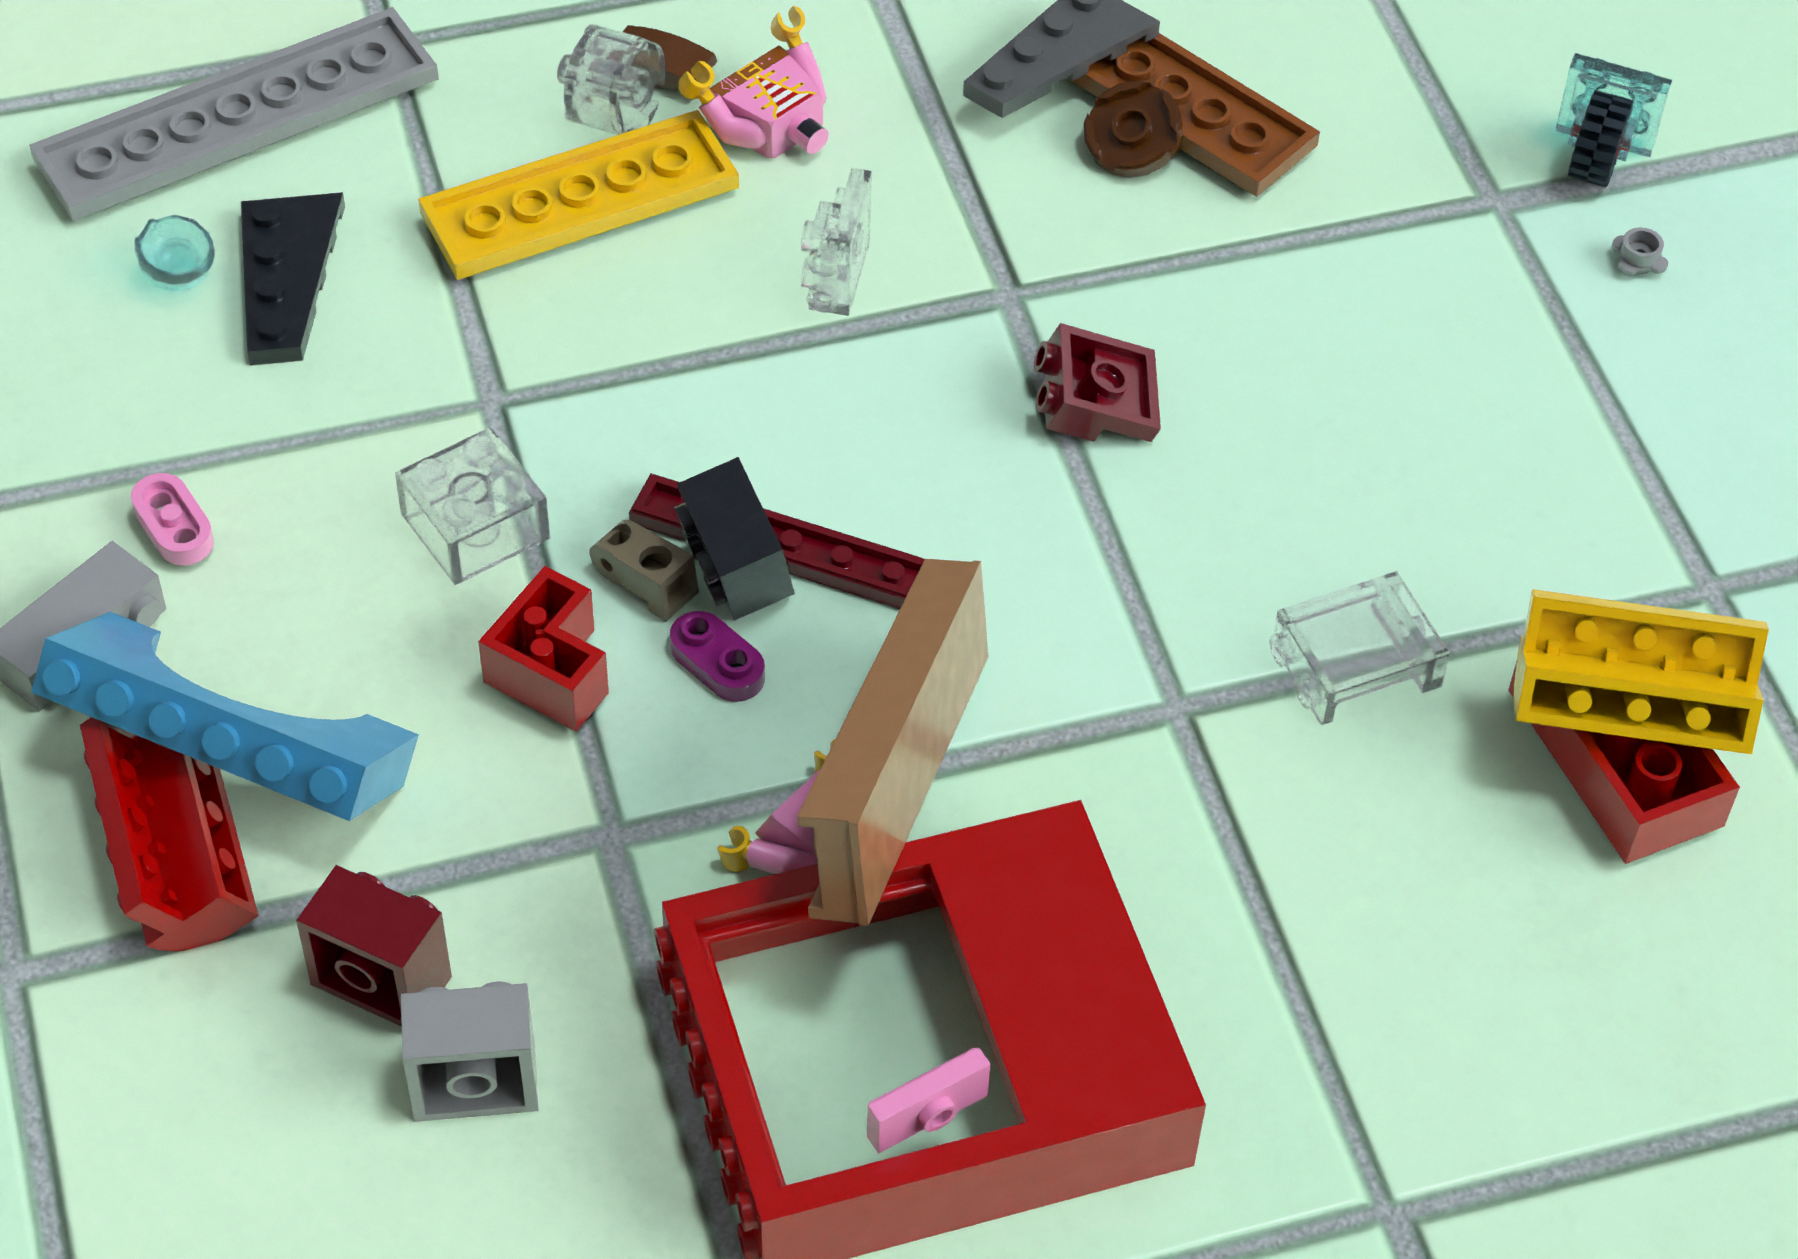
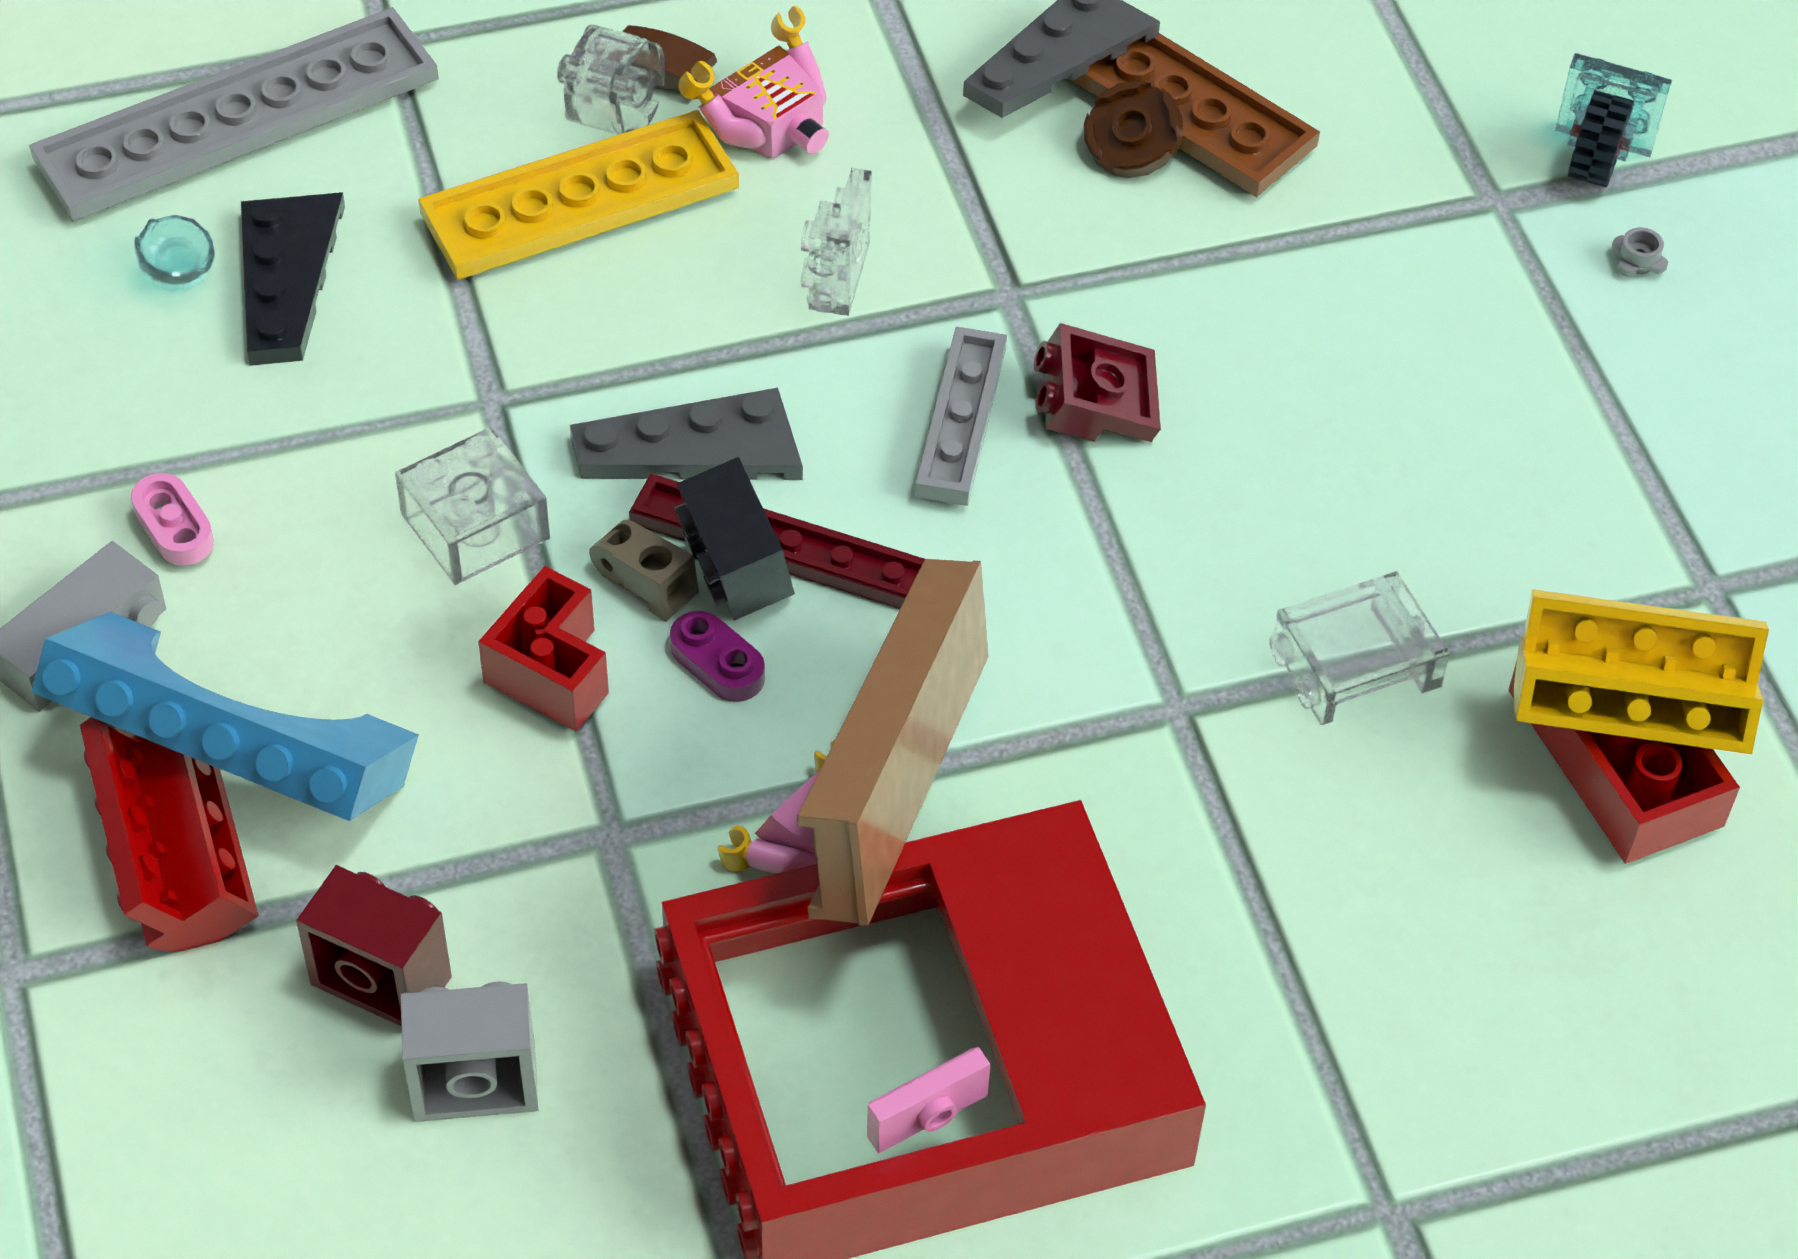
(691, 439): none -> dark grey wing
(961, 416): none -> light grey plate

